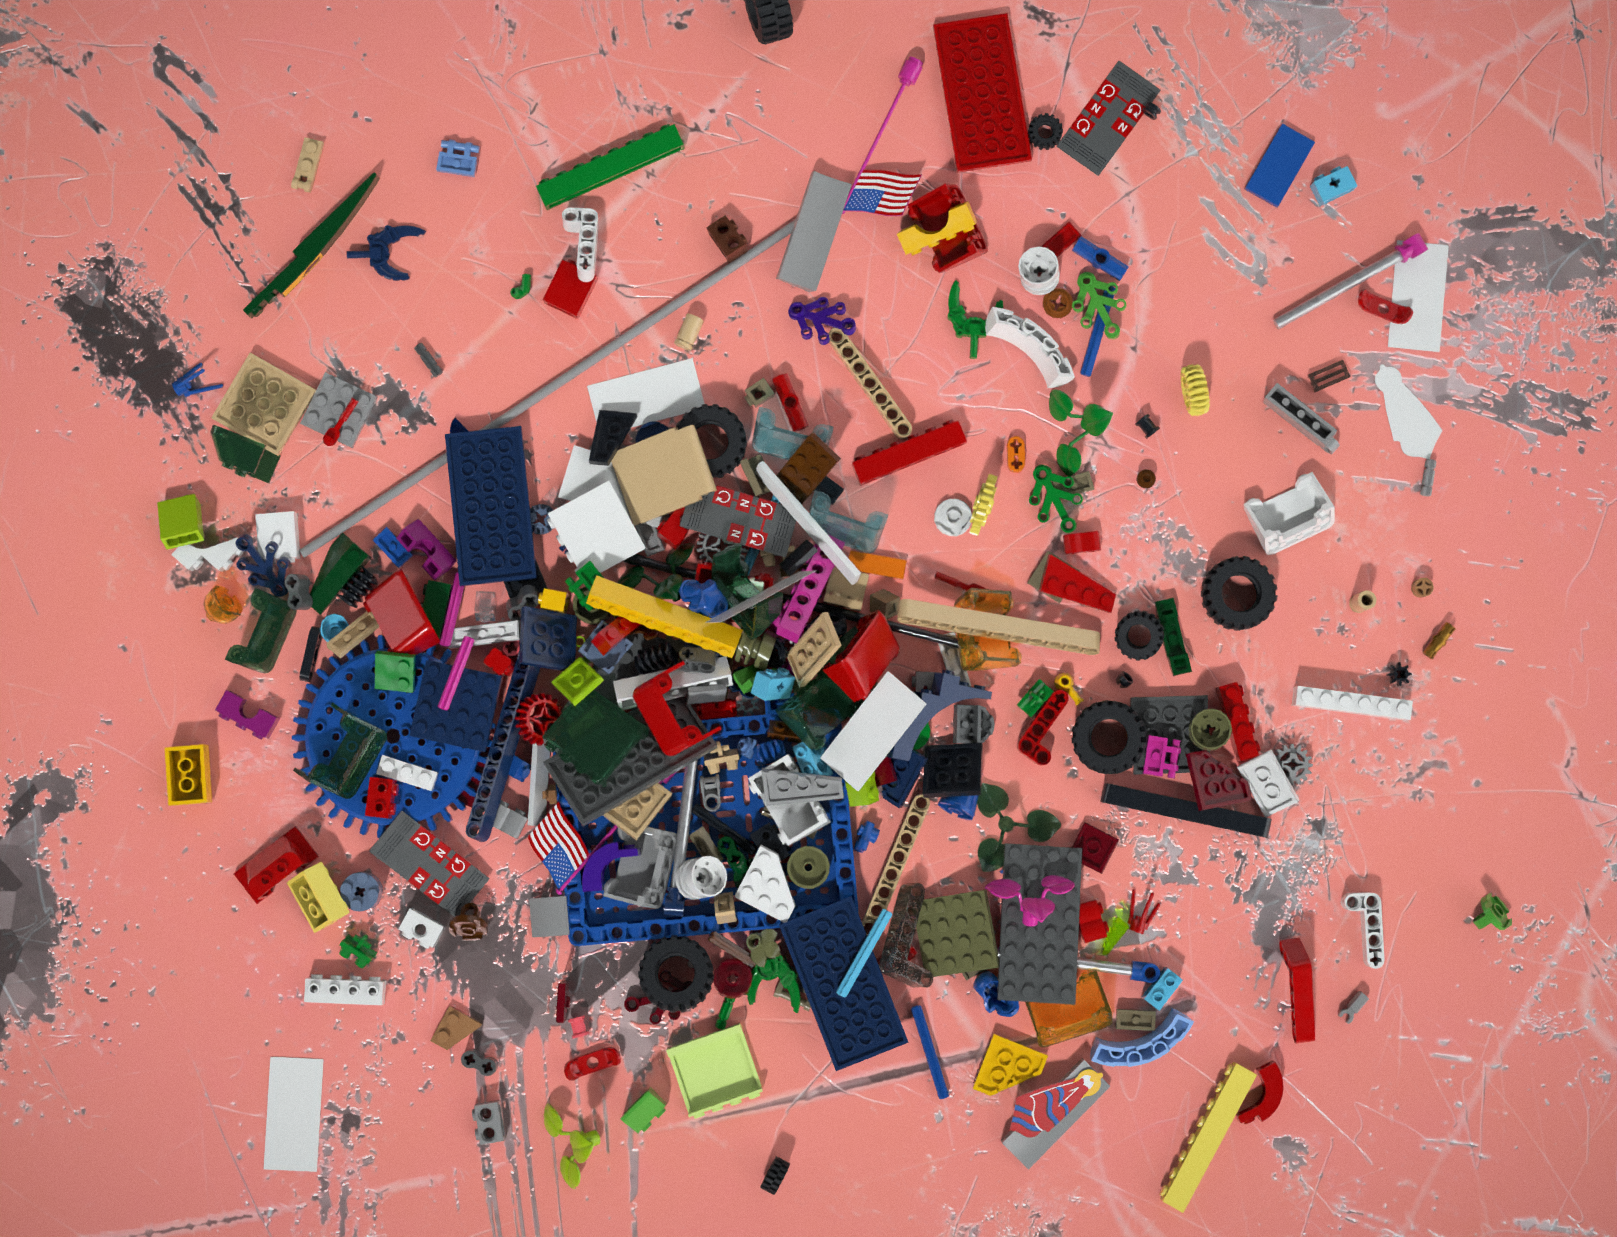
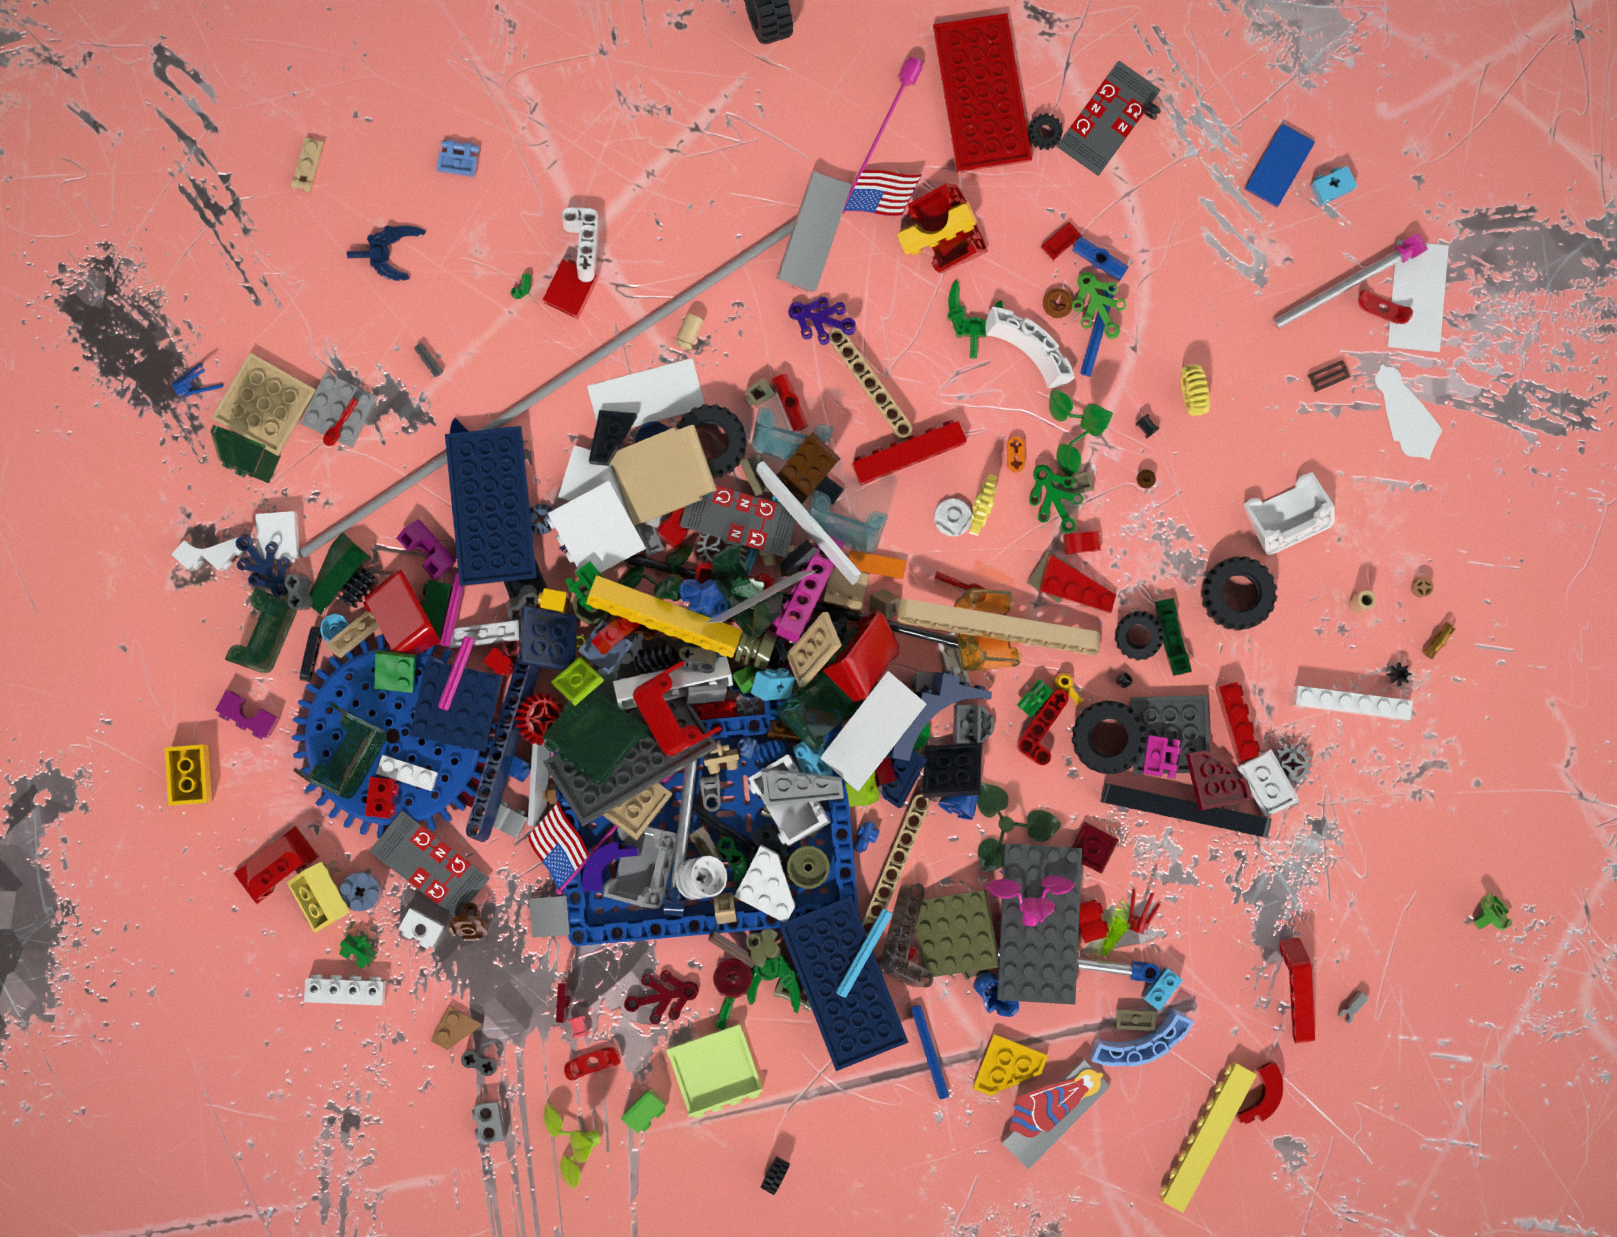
(180, 521): lime brick -> none
(221, 606): clear yellow cylinder -> none
(293, 1114): white sticker -> none
(313, 248): dark green slope -> none
(392, 547): blue plate -> none
(485, 606): clear brick -> none
(610, 167): green brick -> none
(657, 955): black tyre -> none
(724, 240): copper brick -> none
(1035, 261): white wheel -> none
(1064, 1022): clear yellow windscreen -> none
(1214, 719): olive wheel -> none
(1302, 418): light grey hinge -> none
(1366, 929): white beam -> none
(1428, 477): light grey axle -> none

